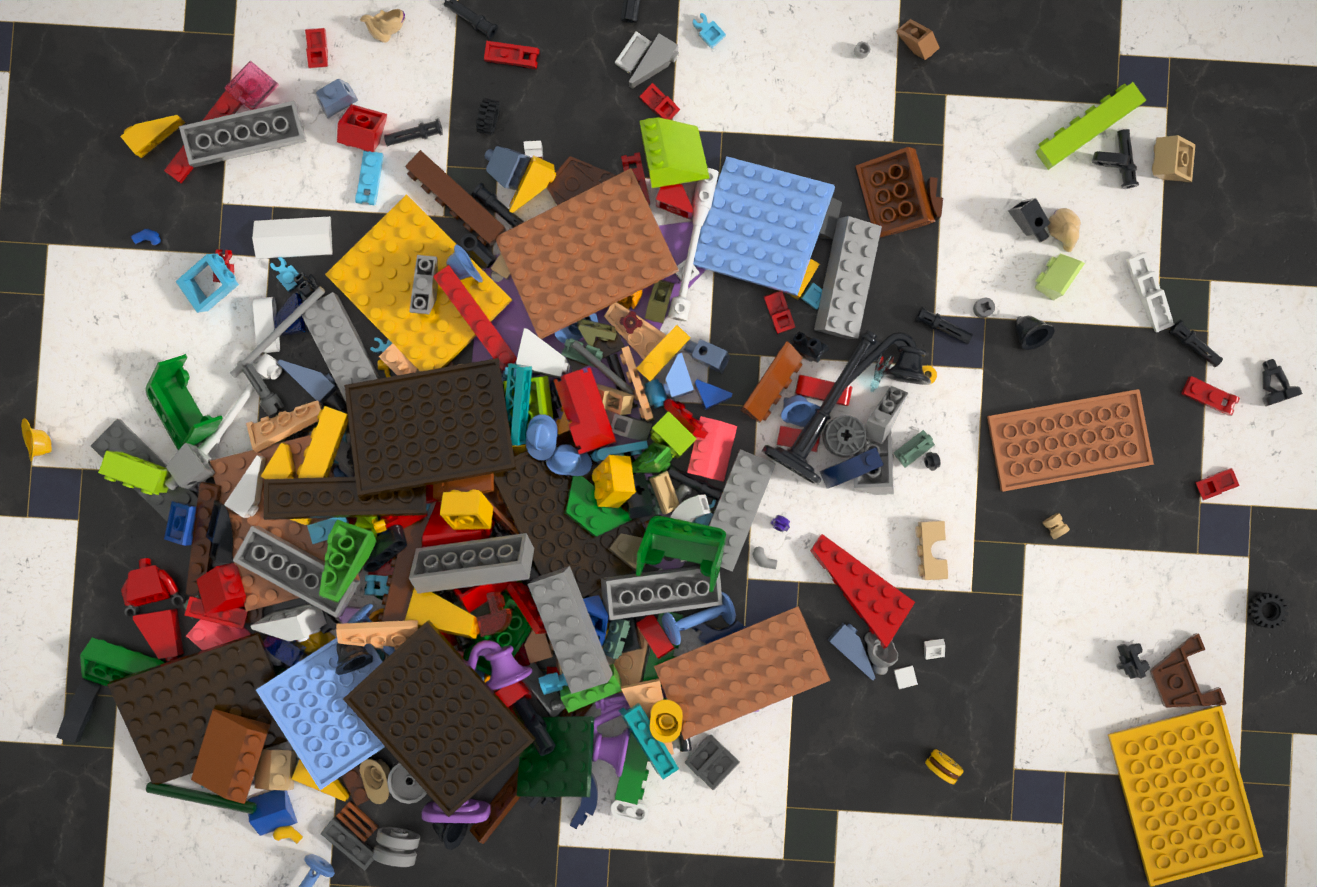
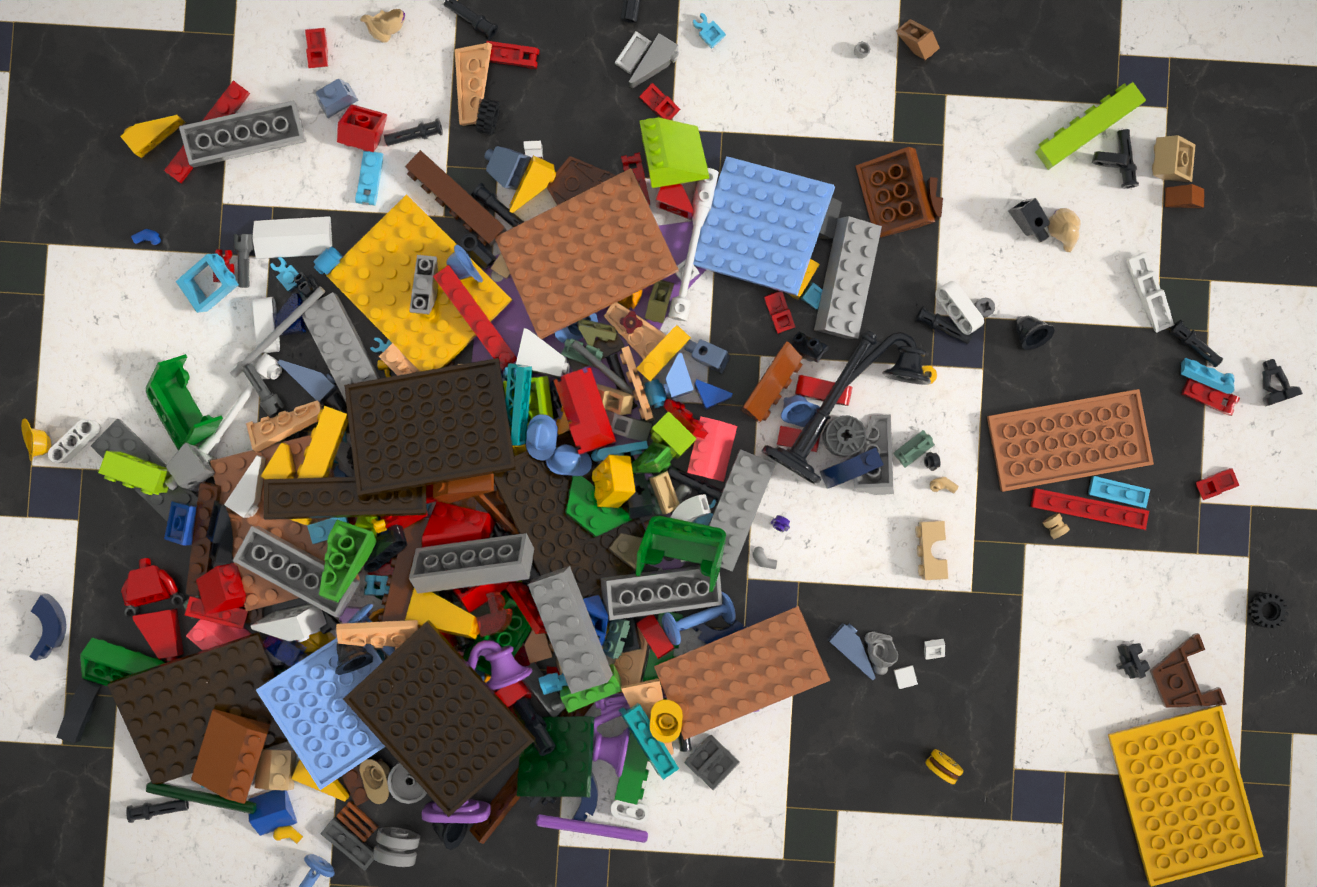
(53, 626): none -> dark blue arch
(65, 444): none -> white beam
(147, 810): none -> black pin
(243, 245): none -> dark grey piece
(251, 86): clear pink slope -> none
(327, 260): none -> dark azure brick
(466, 510): yellow brick -> none
(471, 77): none -> light nougat wing
(591, 828): none -> medium lavender axle
(869, 594): red wing -> none
(879, 368): clear light blue piece -> none
(885, 414): light grey slope -> none
(942, 483): none -> tan arm
(959, 307): none -> white beam
(1058, 276): yellowish green slope -> none
(1089, 509): none -> red plate
(1118, 492): none -> medium azure plate
(1184, 196): none -> dark orange slope
(1208, 376): none -> medium azure plate

